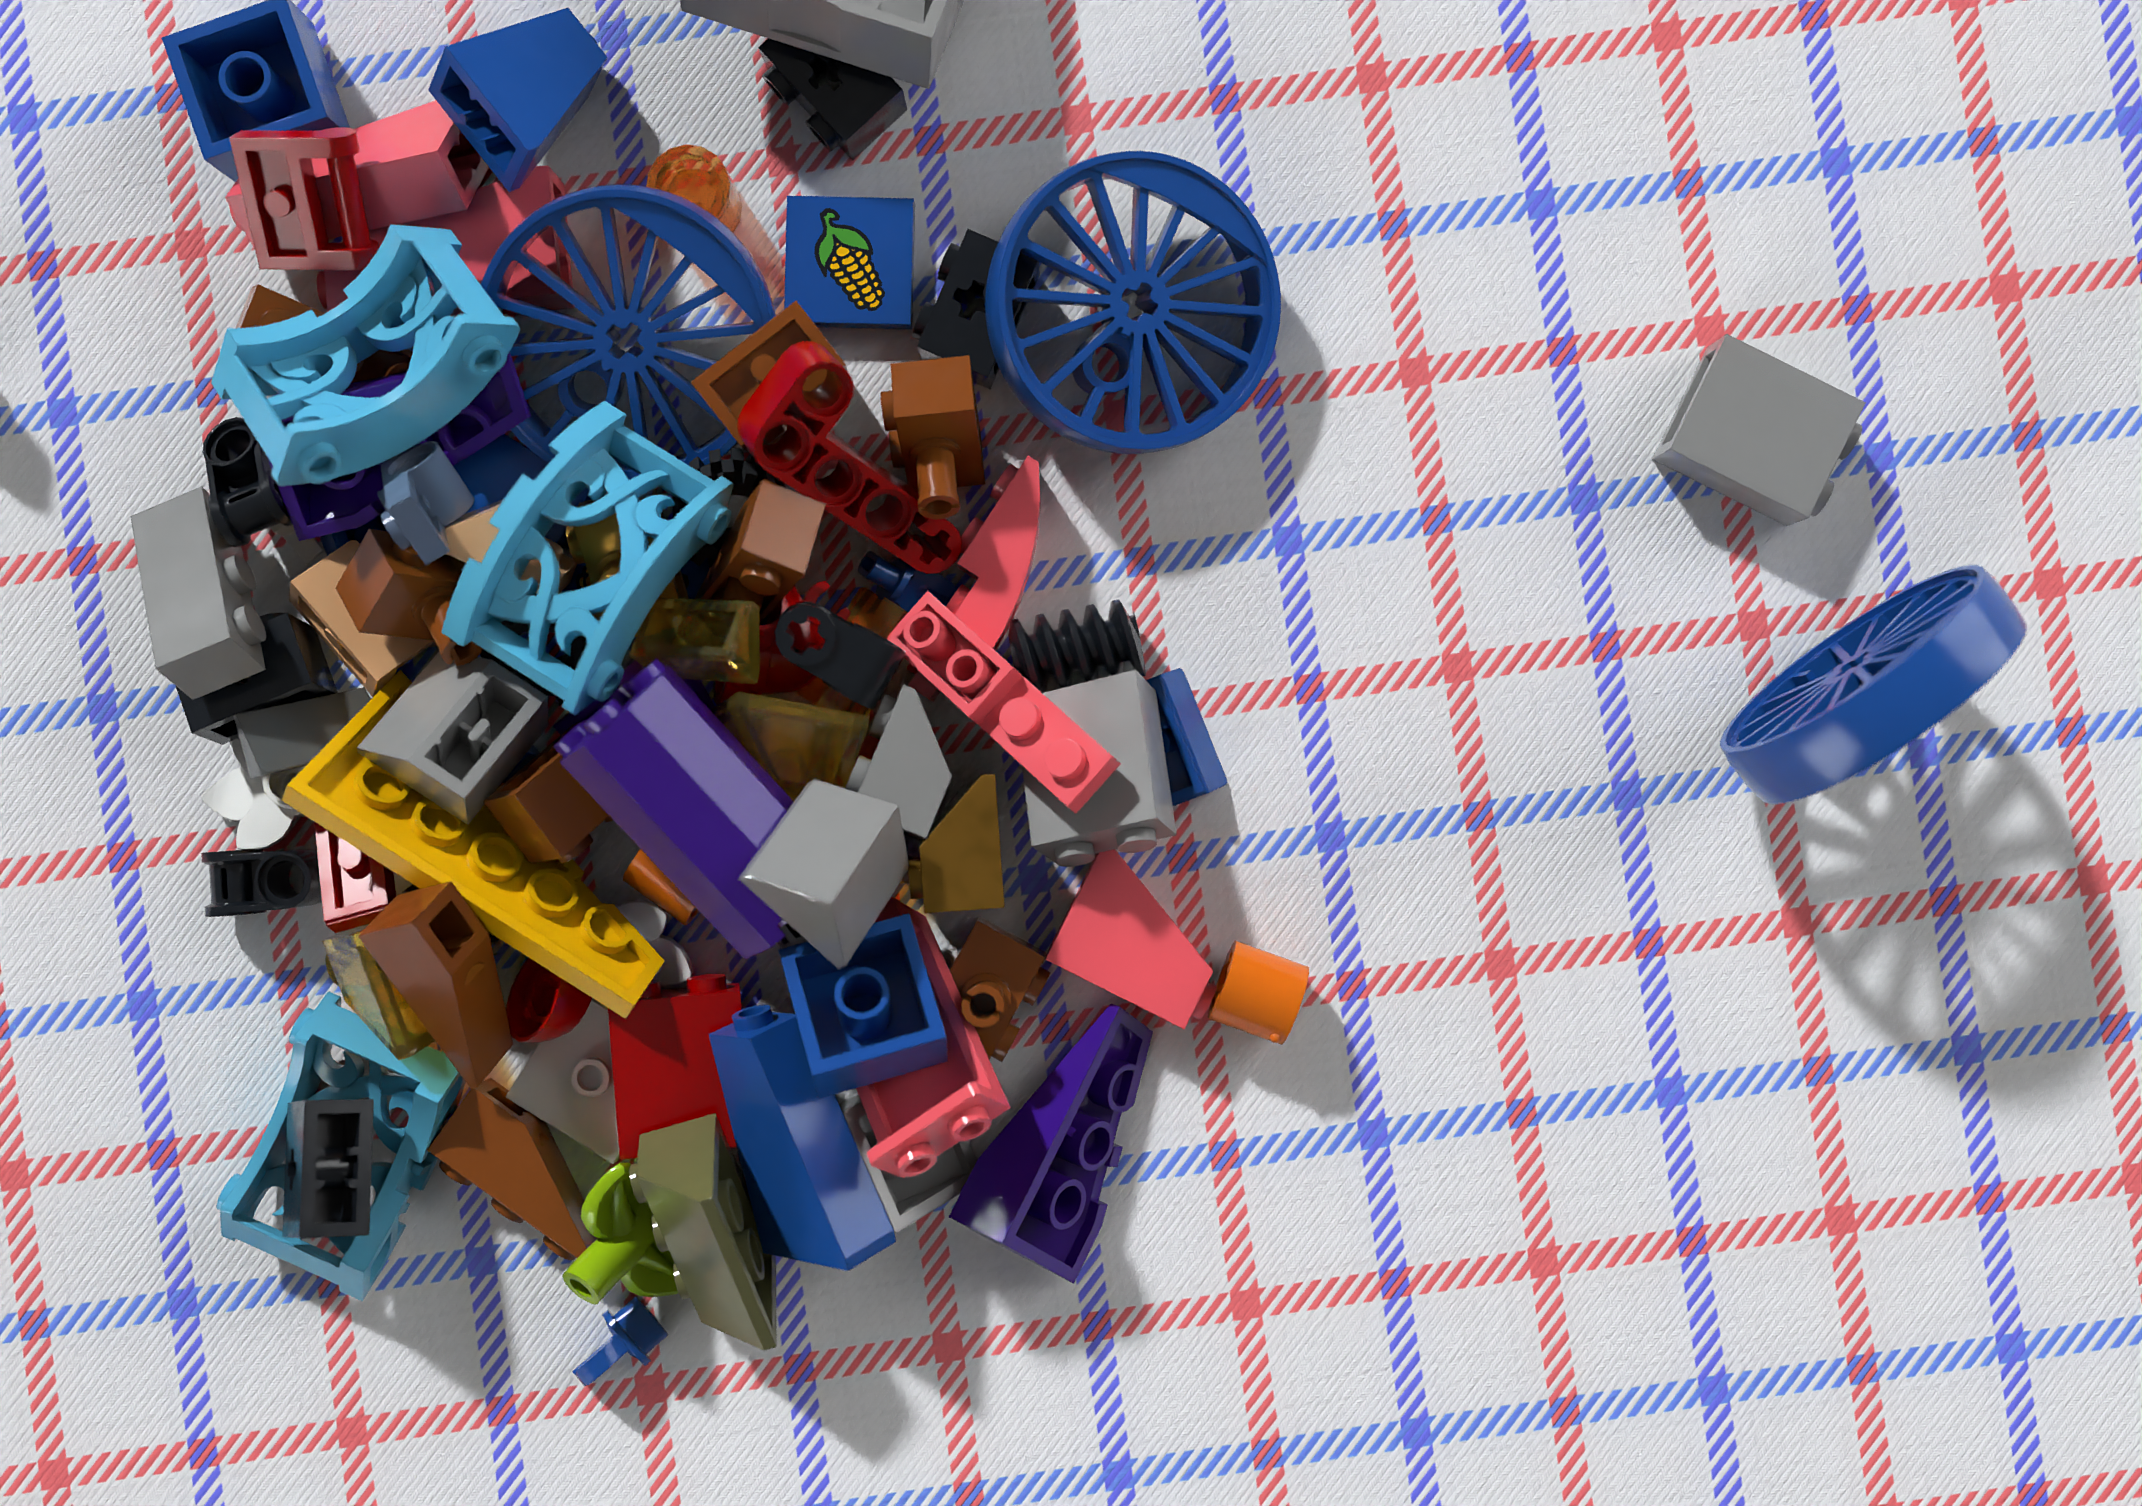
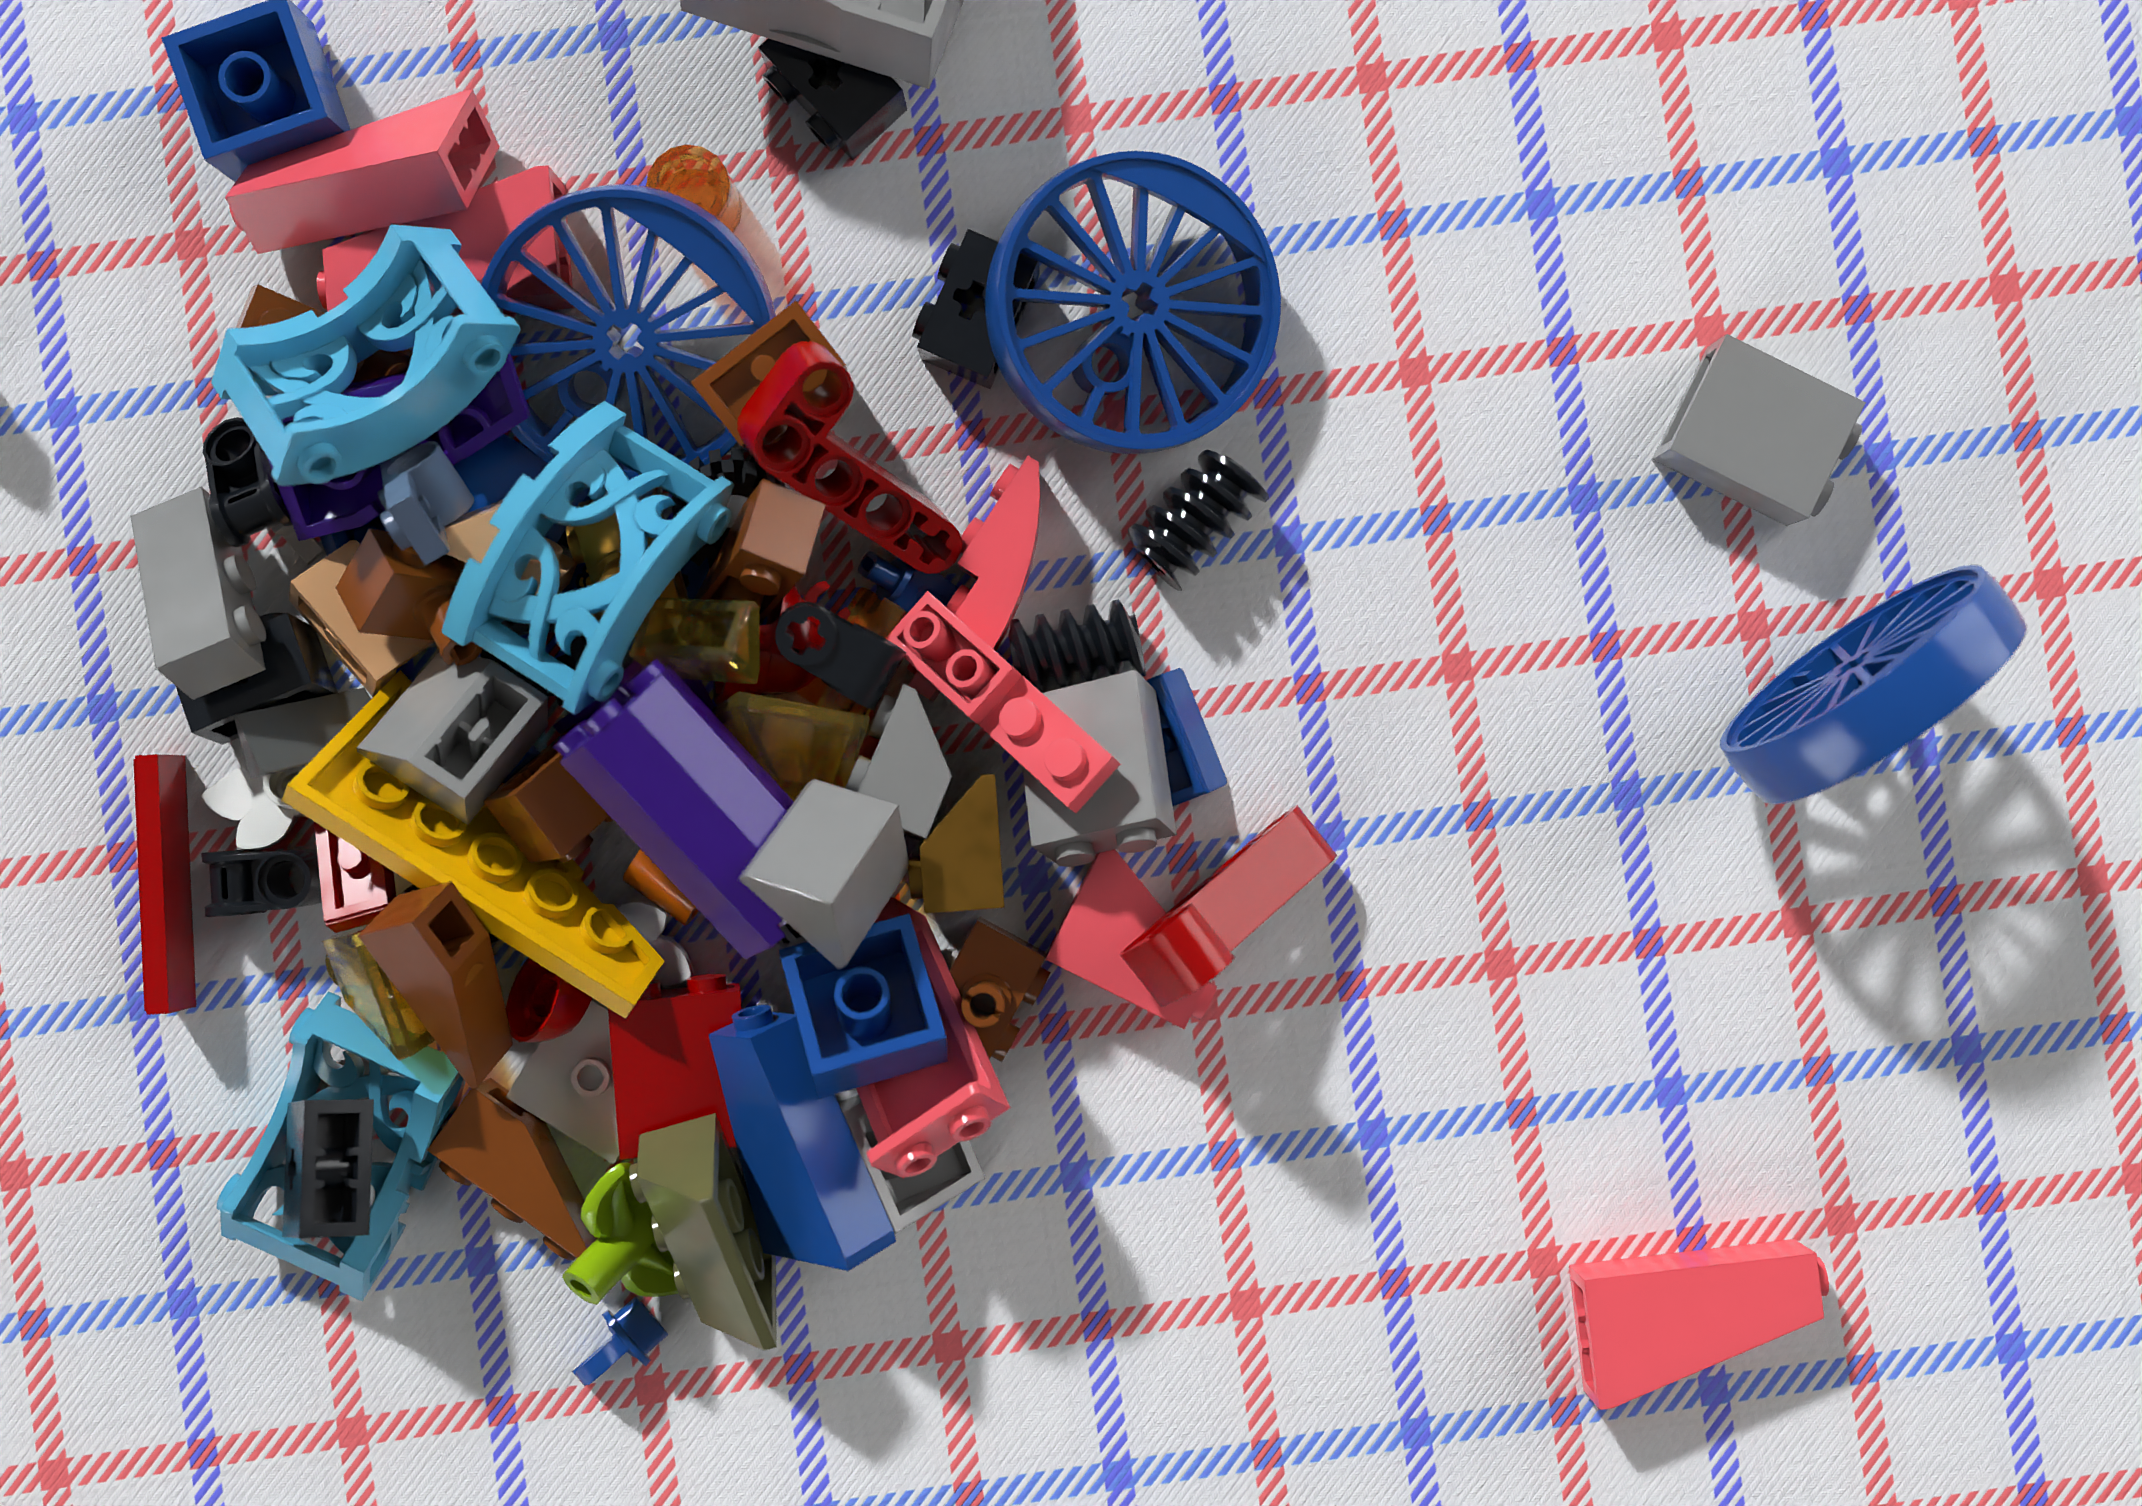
(164, 883): none -> red tile
(285, 200): plate -> none
(518, 89): blue slope -> none
(851, 260): blue tile -> none
(935, 430): dark orange brick -> none
(1047, 1167): dark purple wedge -> none
(1195, 515): none -> black piece
(1202, 929): none -> beam
(1259, 992): orange piece -> none
(1685, 1311): none -> coral slope

